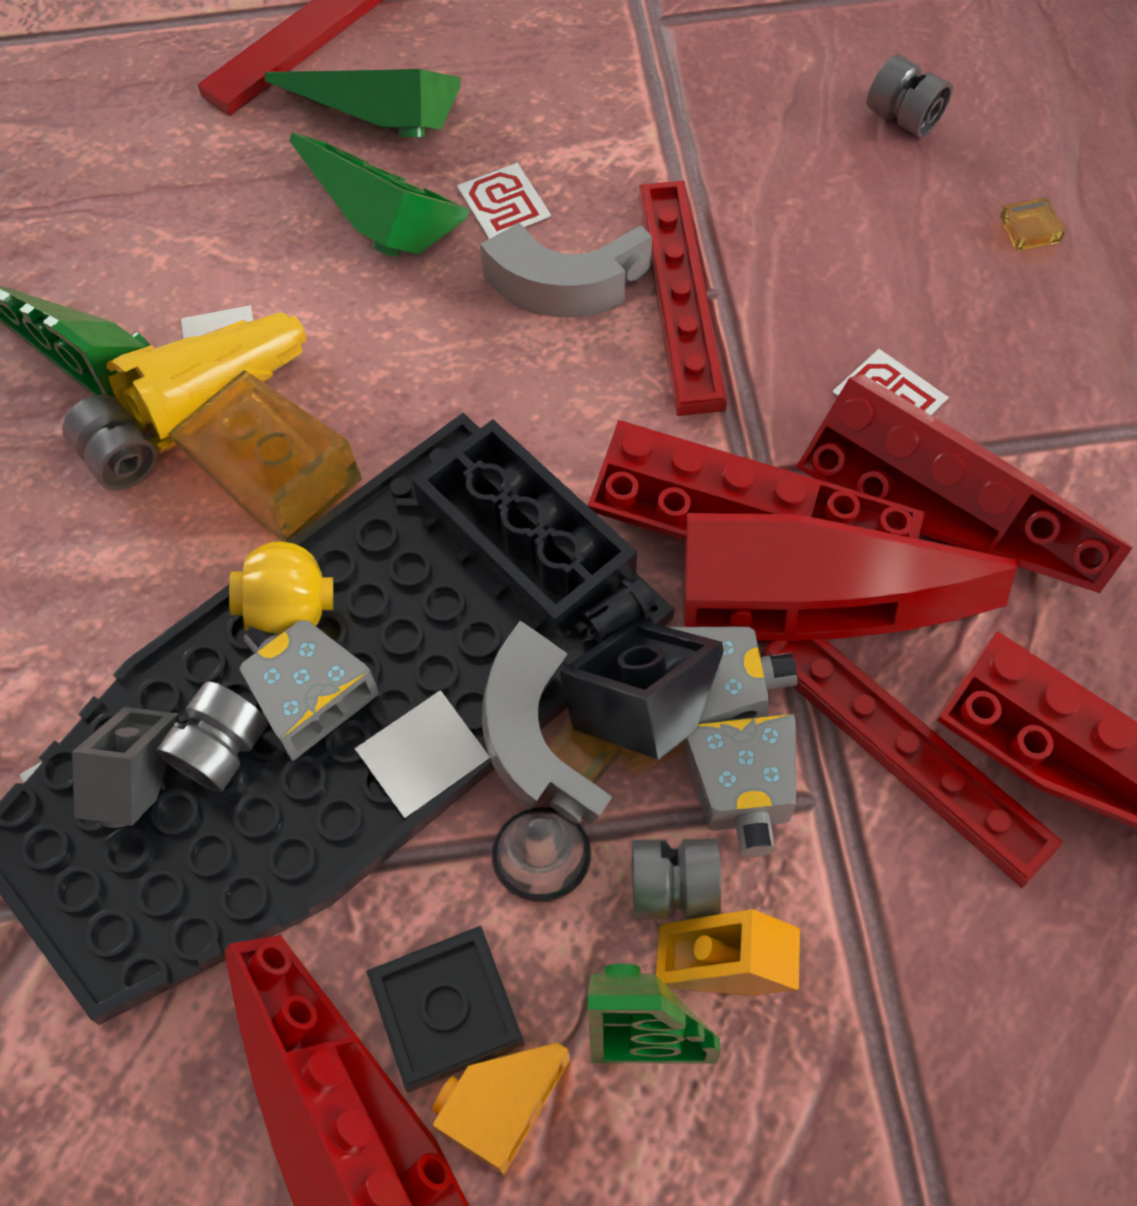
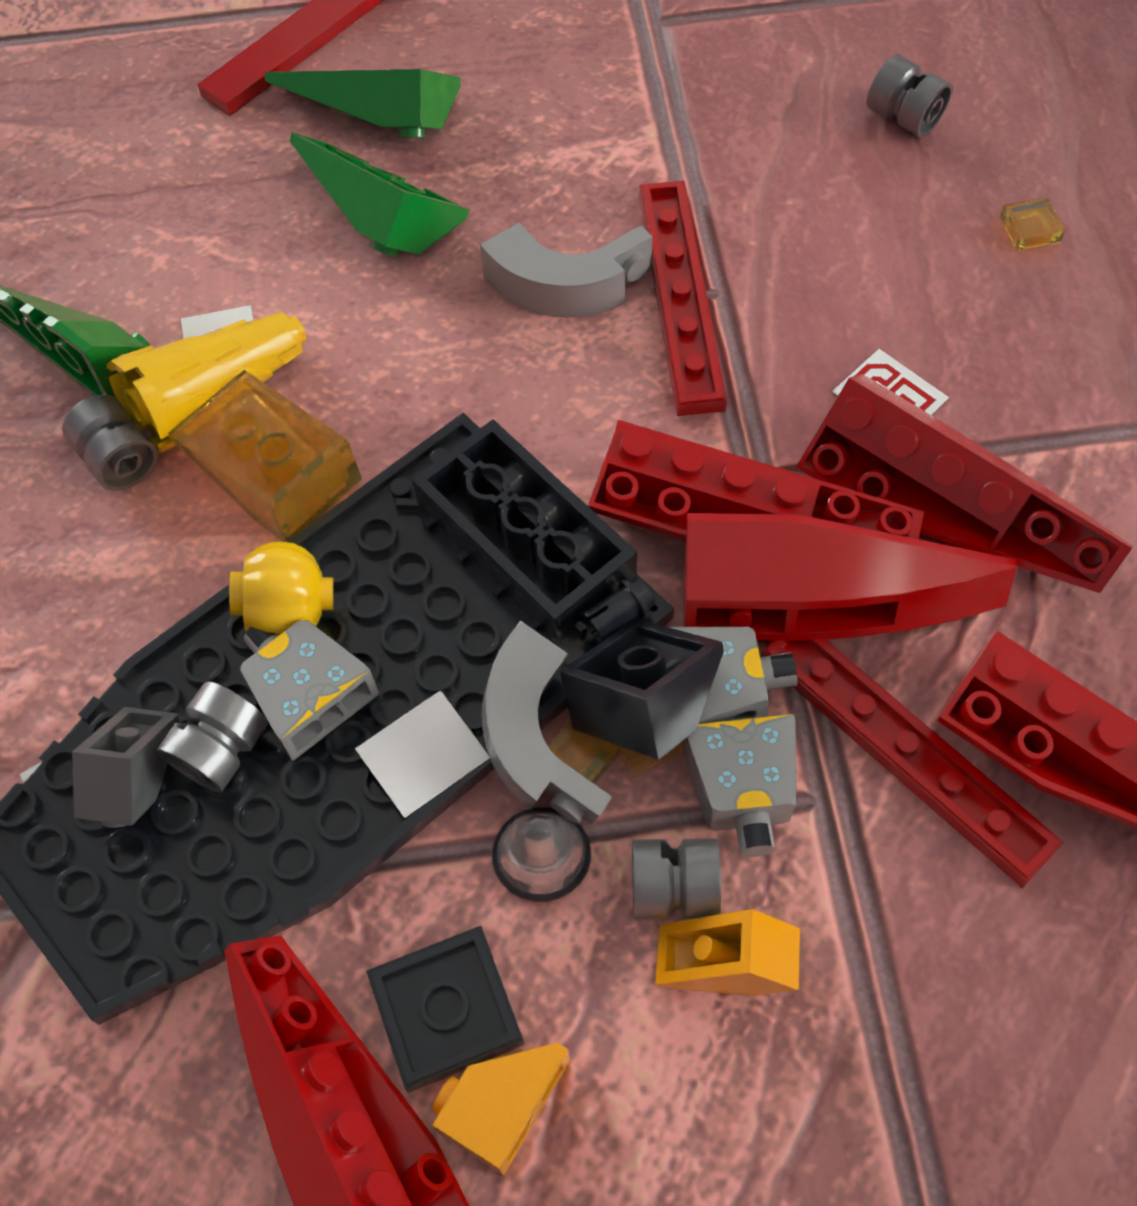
(503, 200): white sticker -> none
(643, 1021): green wedge -> none

